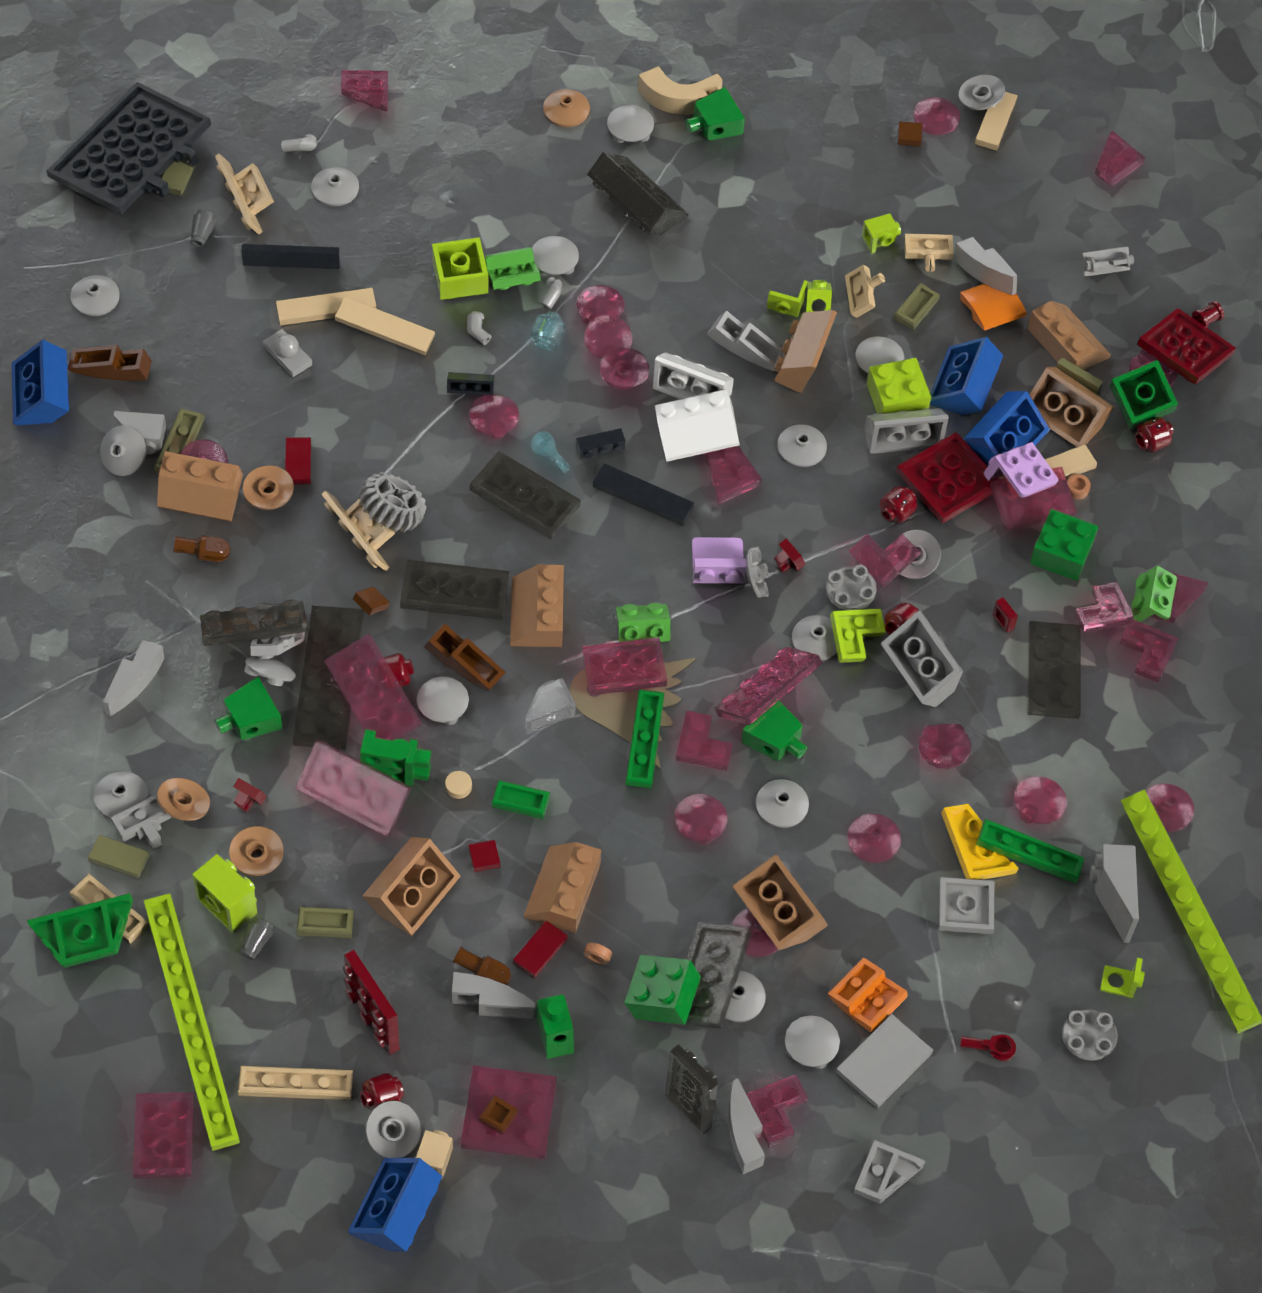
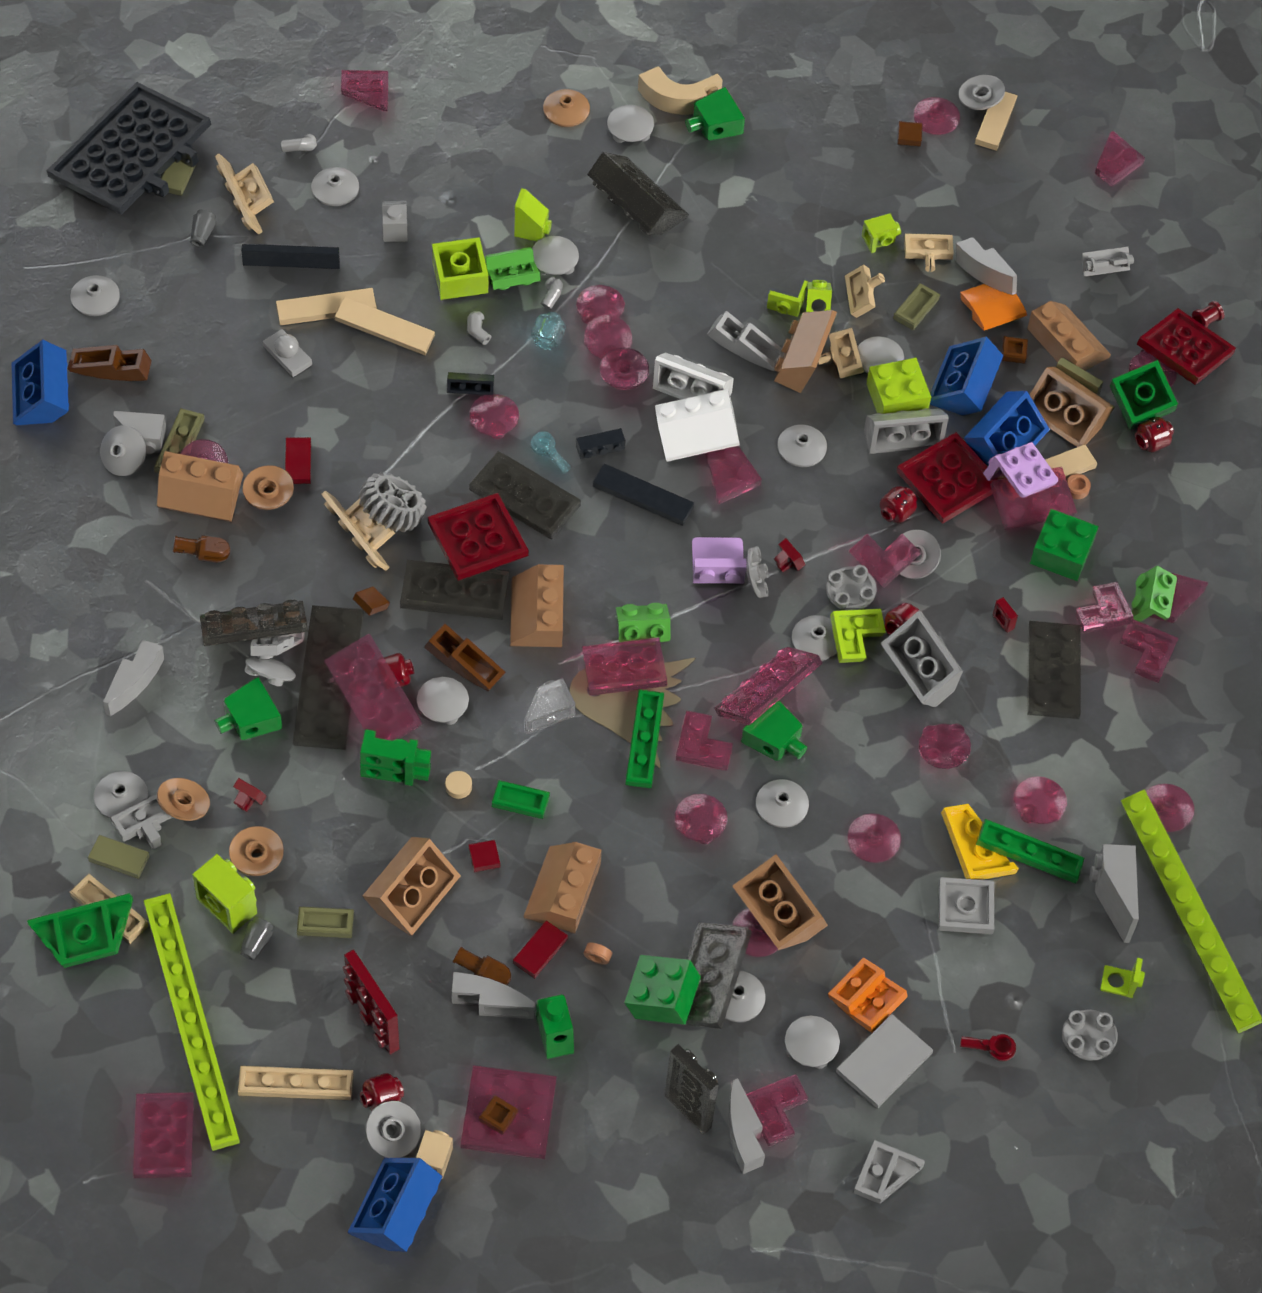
(353, 788): clear pink plate -> none
(394, 221): none -> light grey slope
(478, 536): none -> dark red plate
(530, 217): none -> lime slope
(843, 353): none -> tan plate
(1014, 349): none -> reddish brown tile

